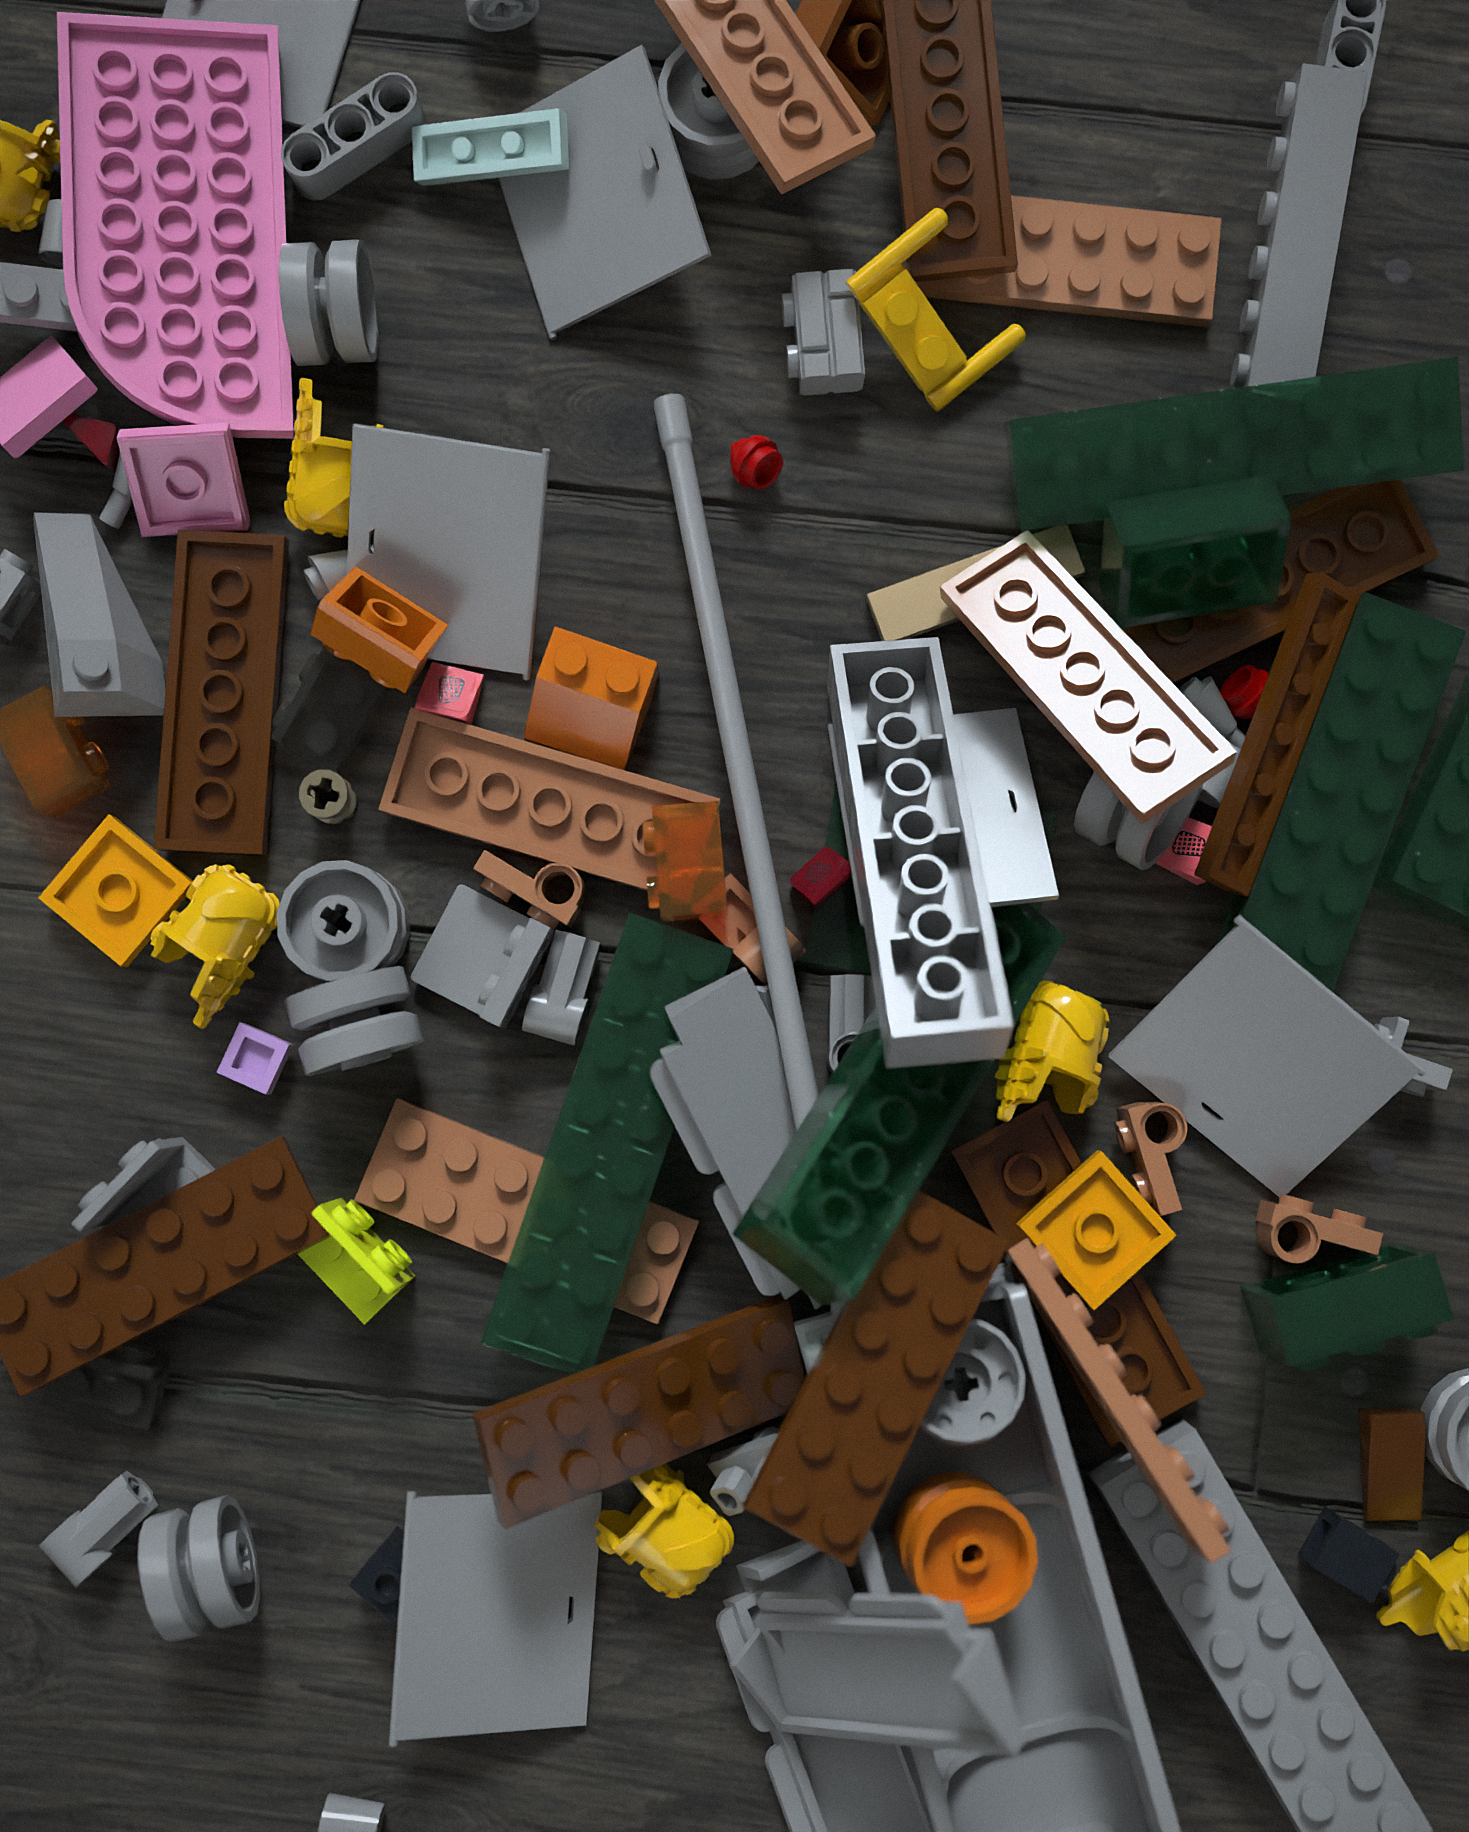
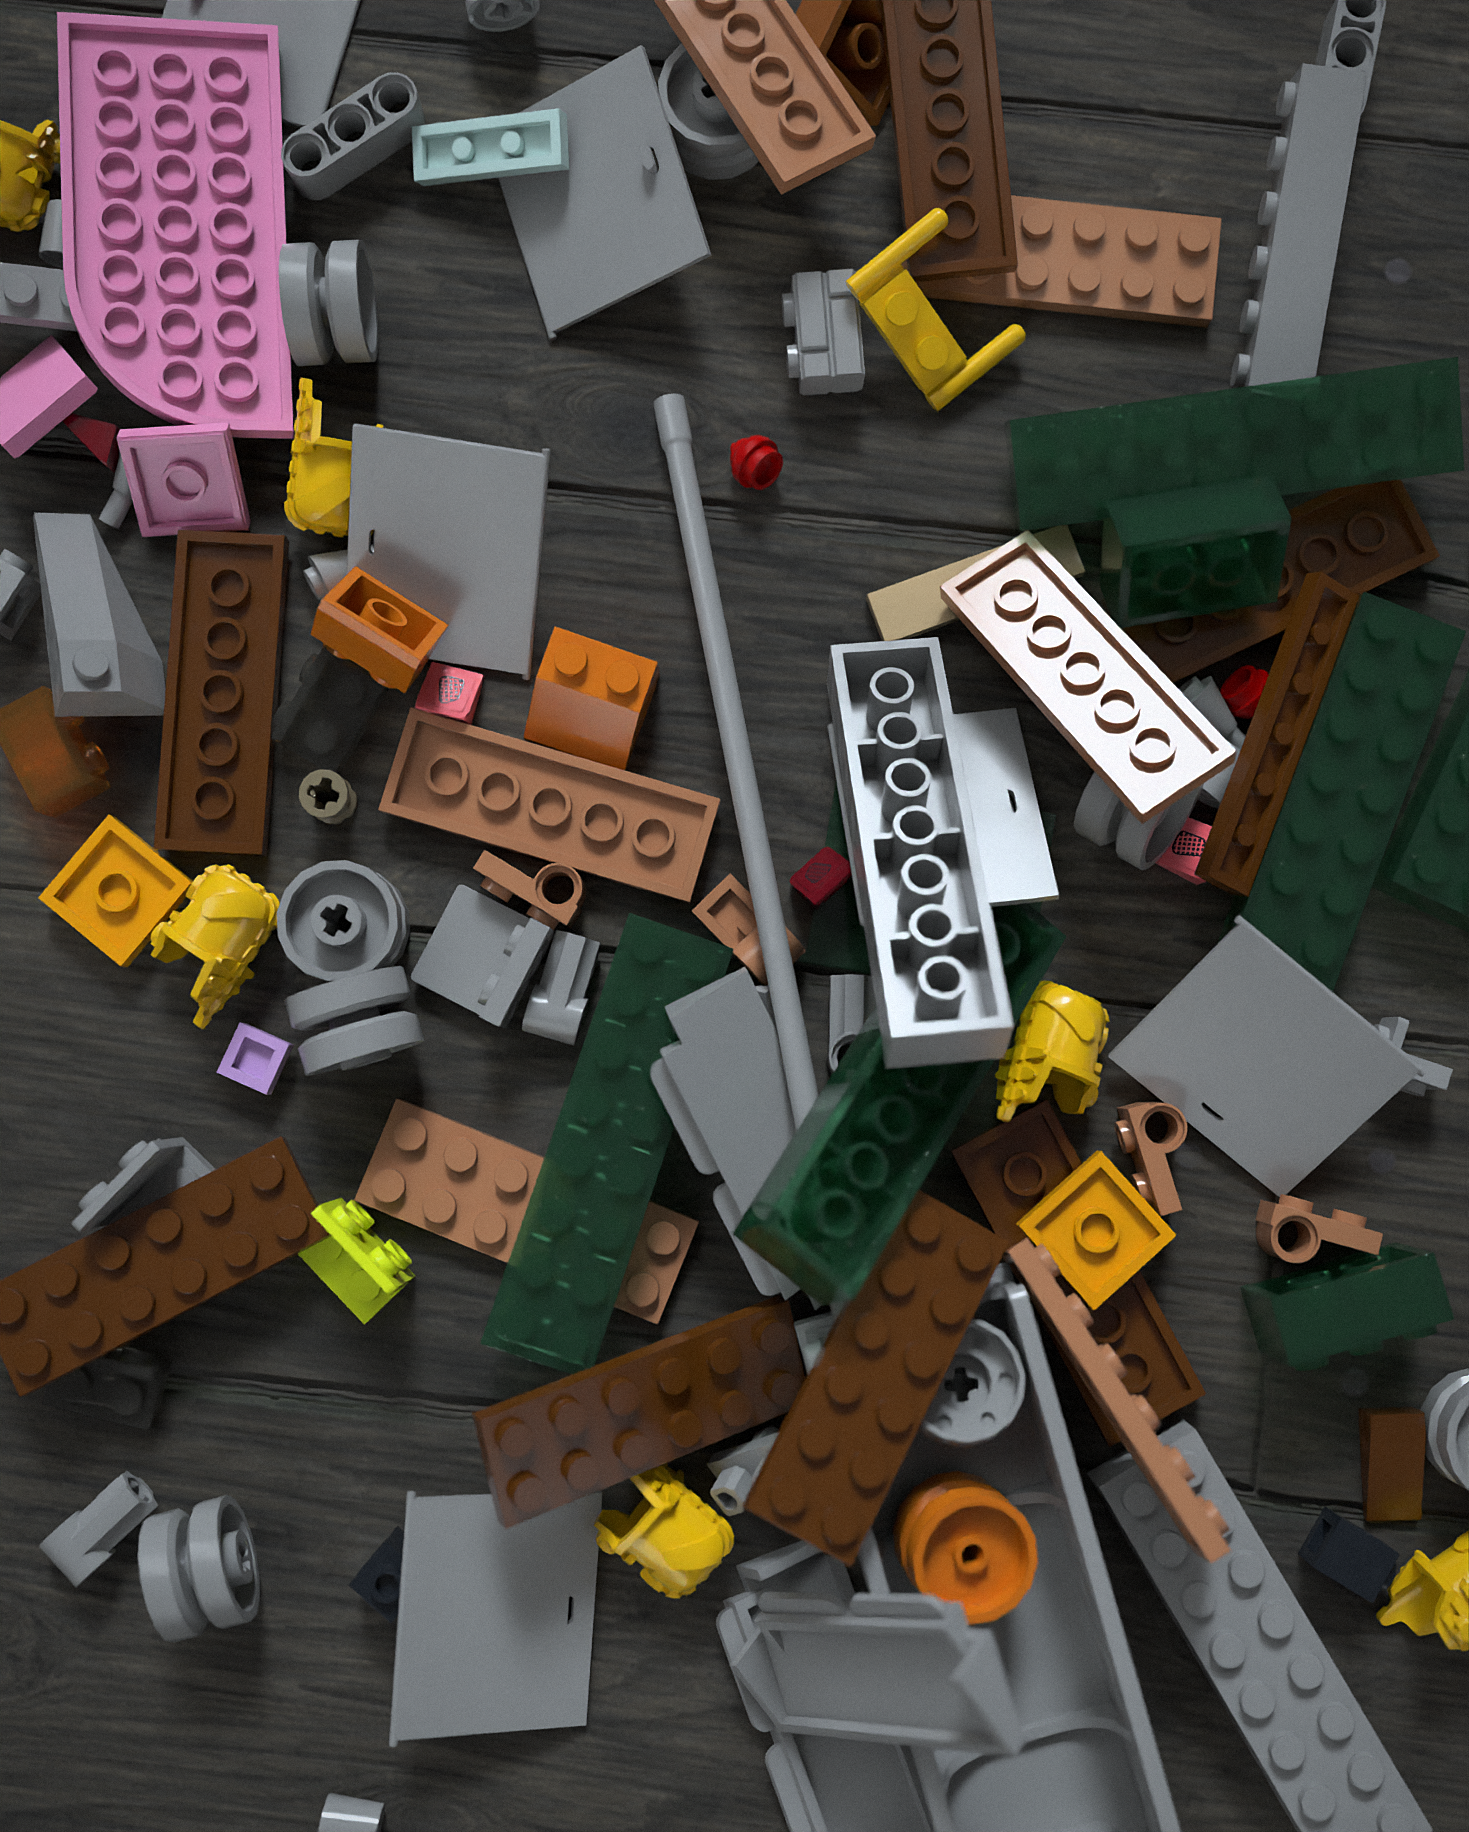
(687, 861): clear orange brick -> none

